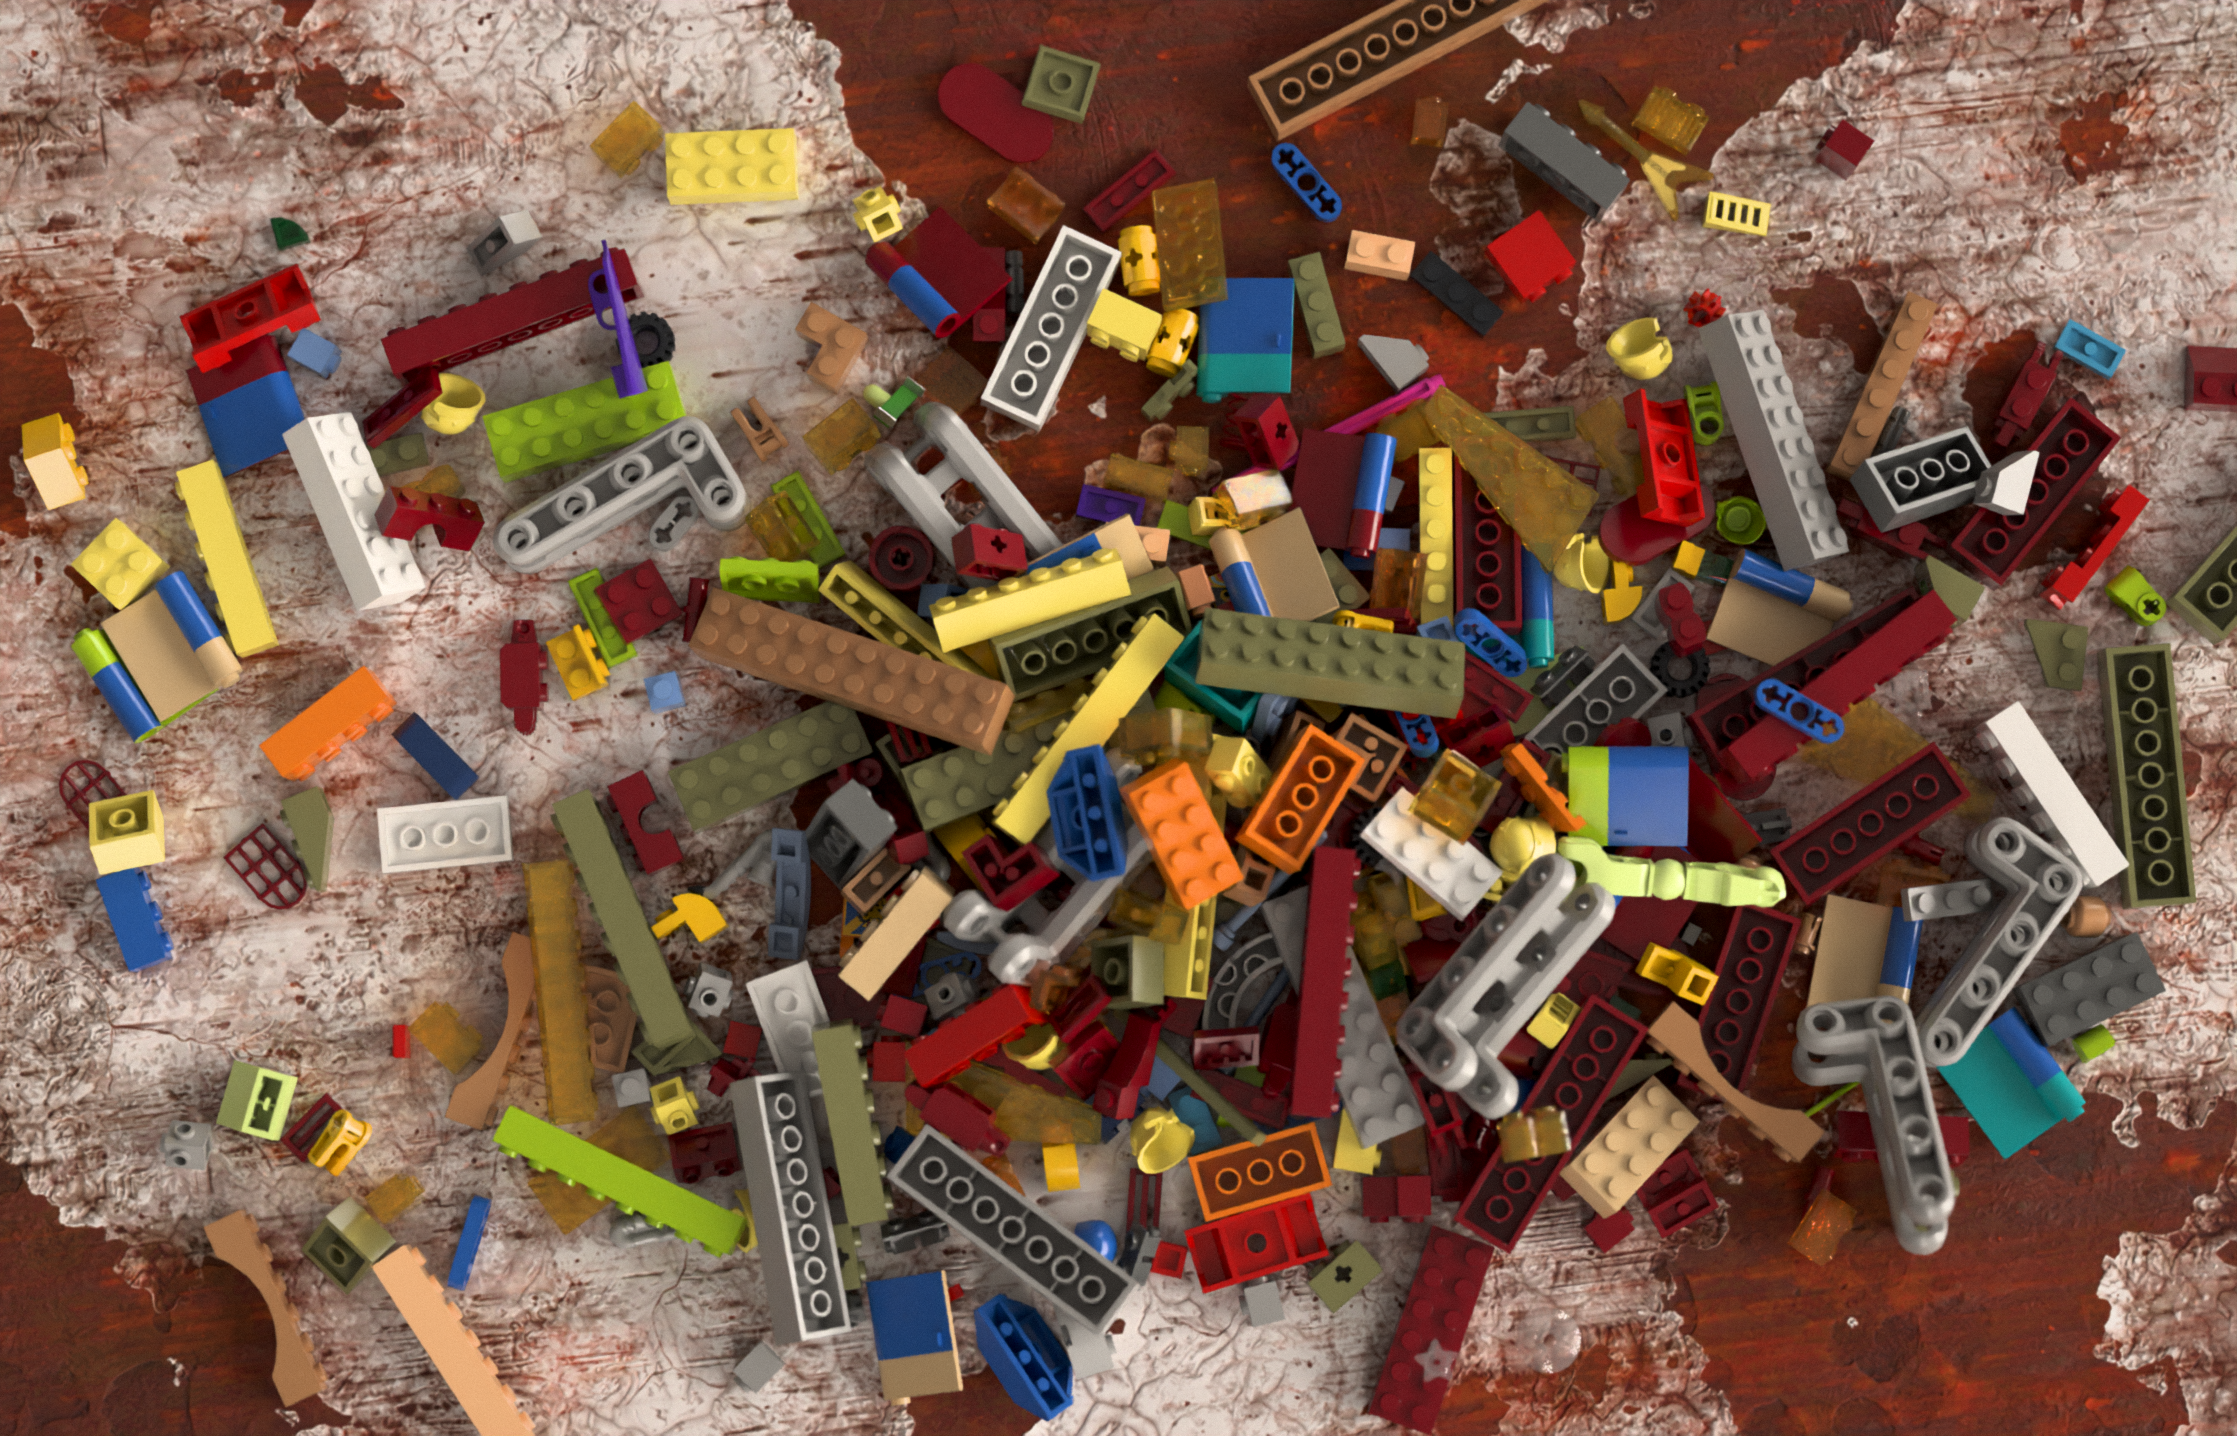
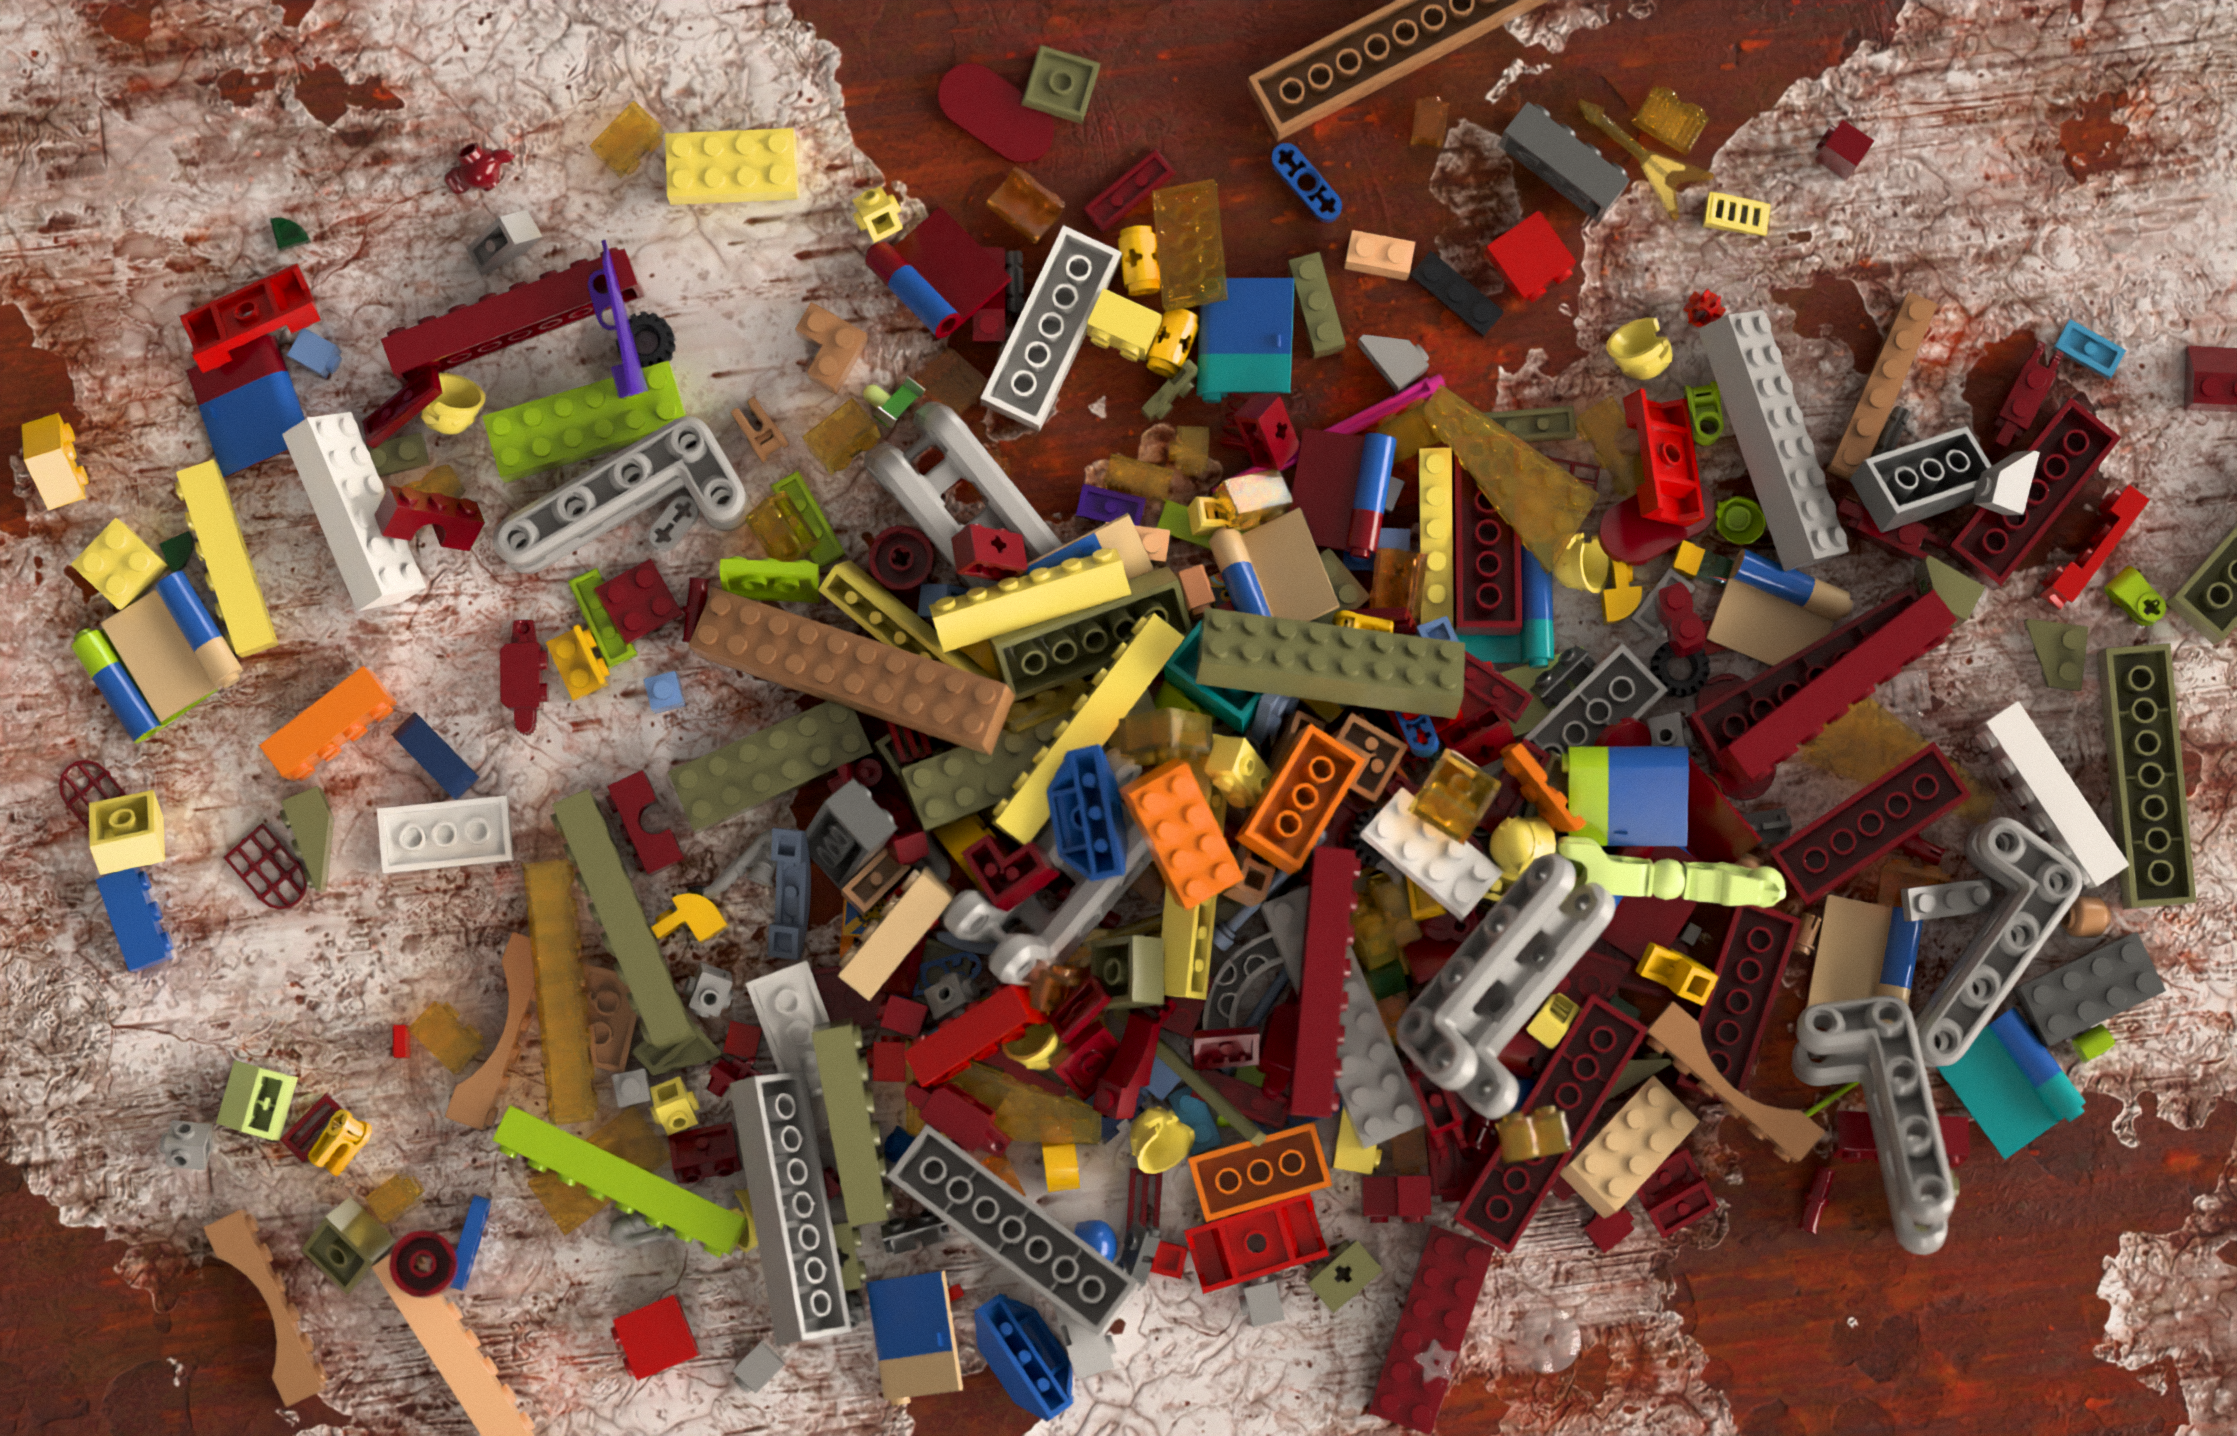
(178, 551): none -> dark green tile
(428, 1245): none -> dark red brick
(477, 168): none -> dark red piece
(655, 1337): none -> red brick
(1148, 916): clear yellow brick -> none
(1488, 630): blue beam -> none
(1816, 730): blue beam -> none
(1823, 1228): clear orange bracket -> none

